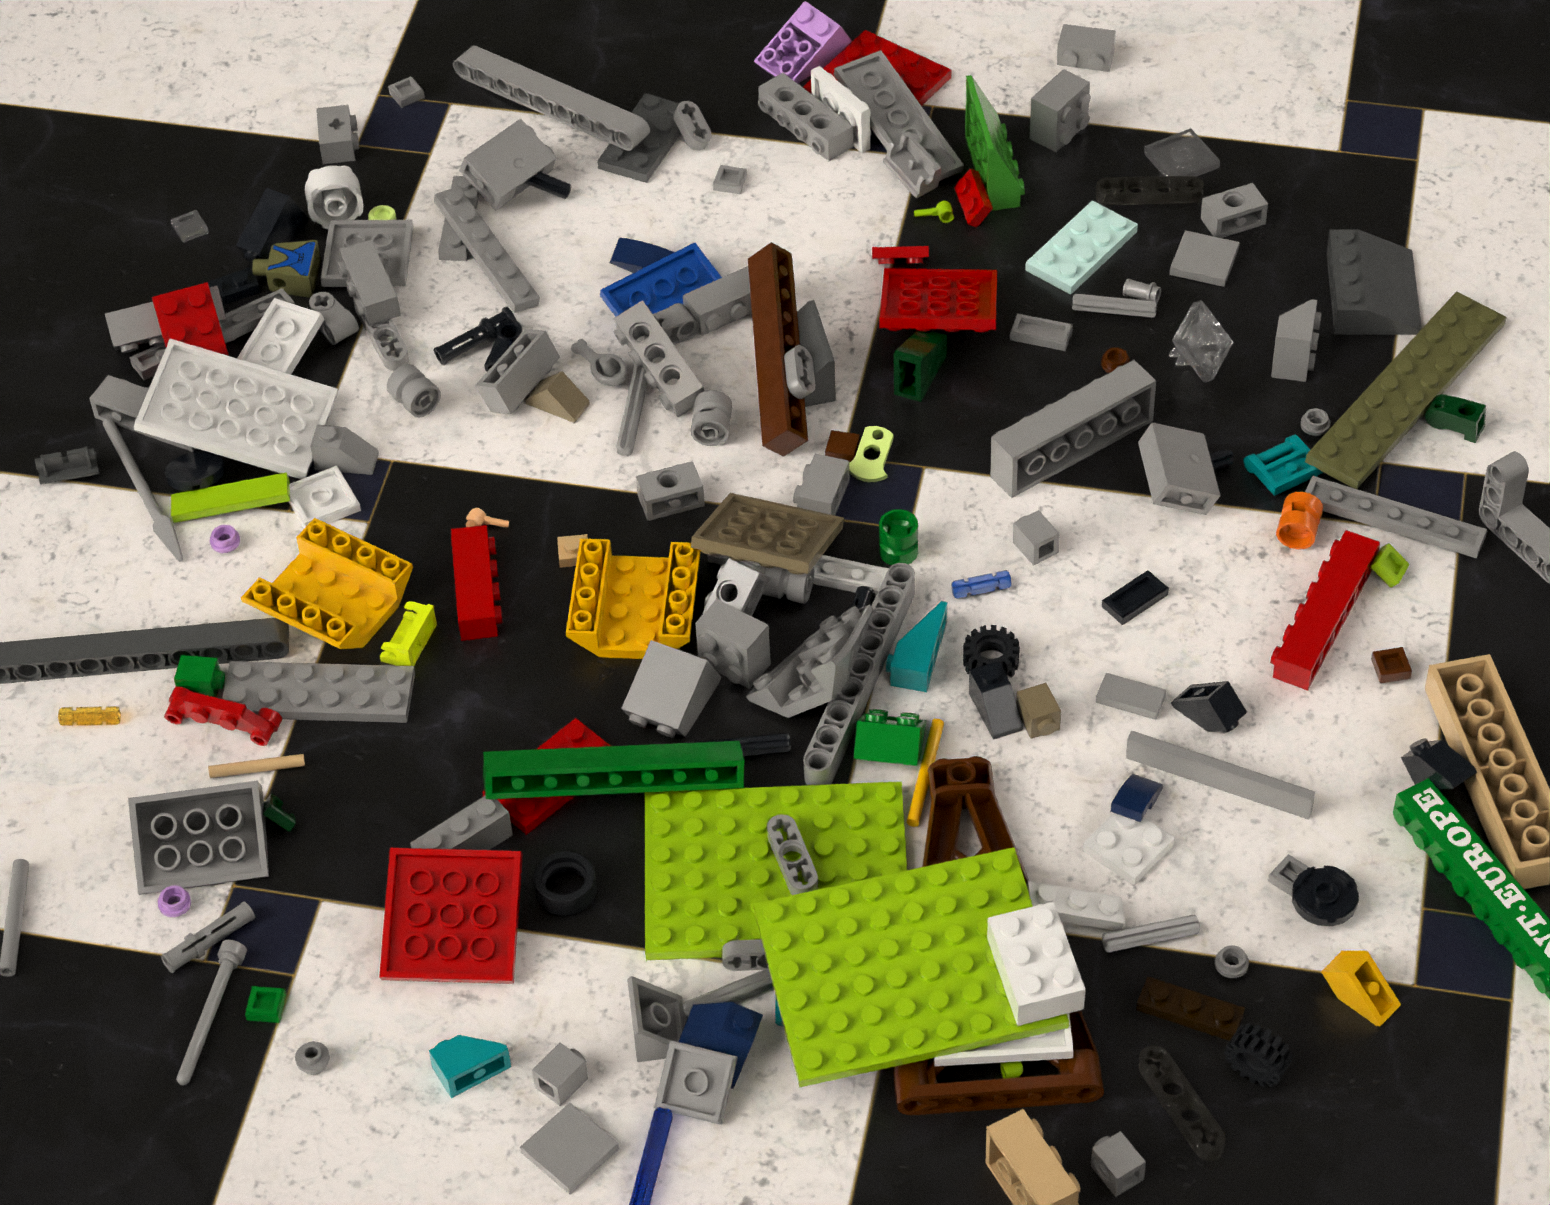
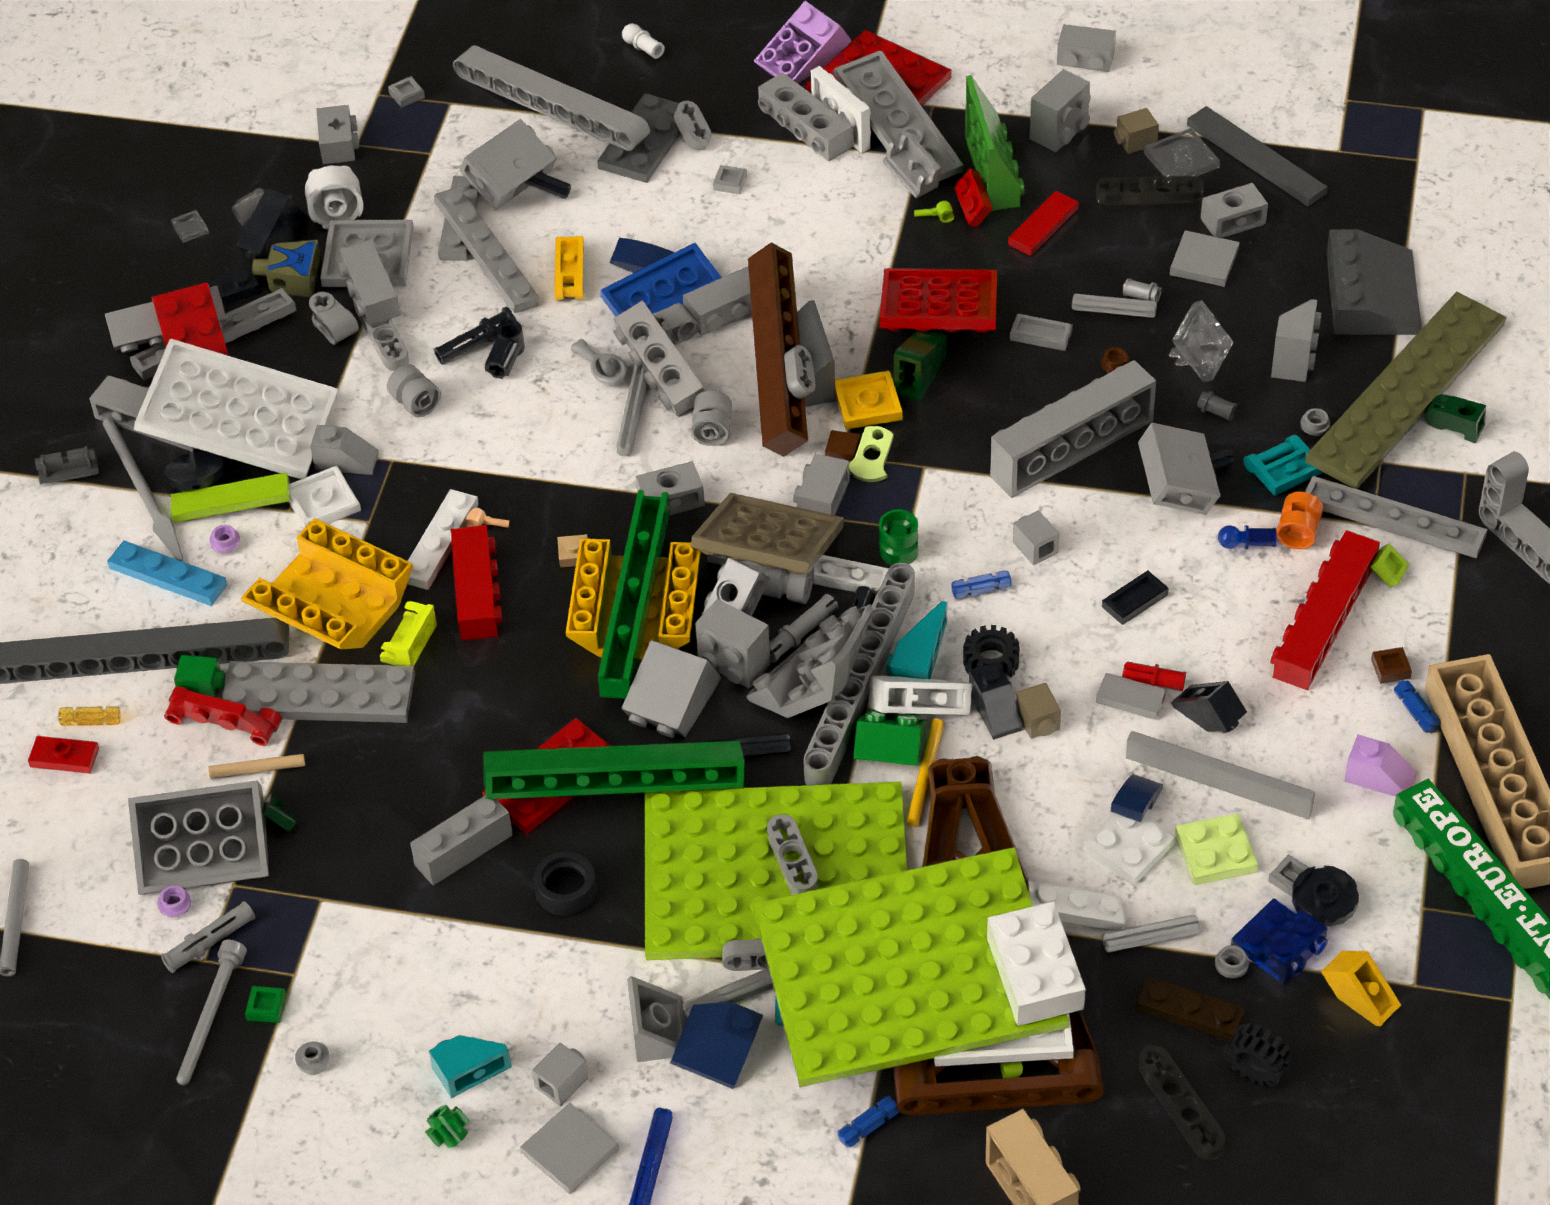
(63, 754): none -> red plate
(167, 573): none -> dark azure plate
(246, 205): none -> clear brick
(282, 336): white plate -> none
(382, 213): yellowish green tile -> none
(436, 541): none -> white plate
(447, 1126): none -> green gear
(451, 915): red plate -> none
(518, 371): light grey brick -> none
(558, 397): dark tan slope -> none
(569, 267): none -> yellow plate
(633, 595): none -> green tile
(642, 41): none -> white pin
(696, 1082): light grey tile -> none
(791, 635): none -> light grey pin
(868, 400): none -> yellow plate
(868, 1121): none -> blue axle
(887, 255): red plate -> none
(919, 695): none -> white slope
(1043, 223): none -> red tile
(1081, 247): light aqua plate -> none
(1117, 1163): light grey brick -> none
(1136, 130): none -> dark tan brick
(1154, 675): none -> red axle
(1216, 405): none -> dark grey pin
(1216, 849): none -> yellowish green plate
(1231, 537): none -> clear blue pin
(1257, 156): none -> dark grey tile
(1281, 940): none -> clear blue plate
(1378, 767): none -> lavender slope
(1417, 706): none -> blue axle
(1438, 763): black slope -> none

